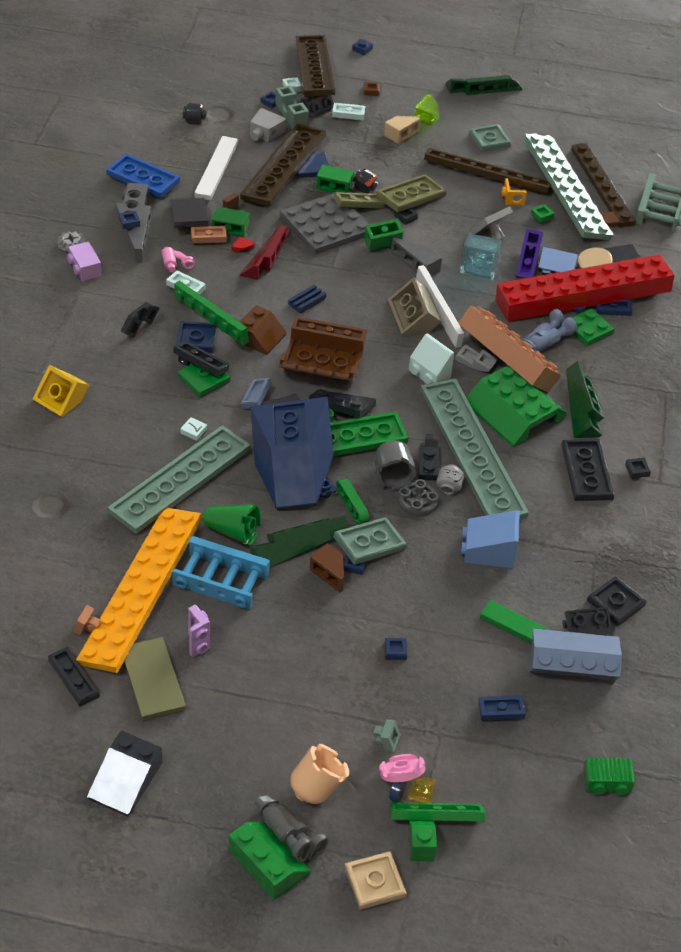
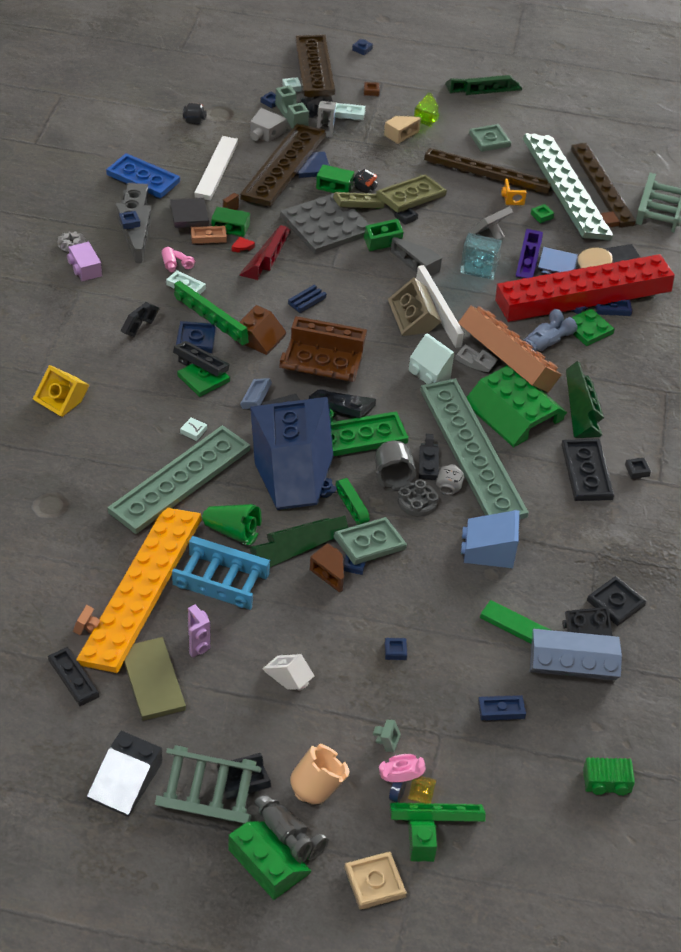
(215, 807): none -> sand green fence
(258, 780): none -> black bracket
(290, 671): none -> white slope
(326, 115): none -> light grey torso

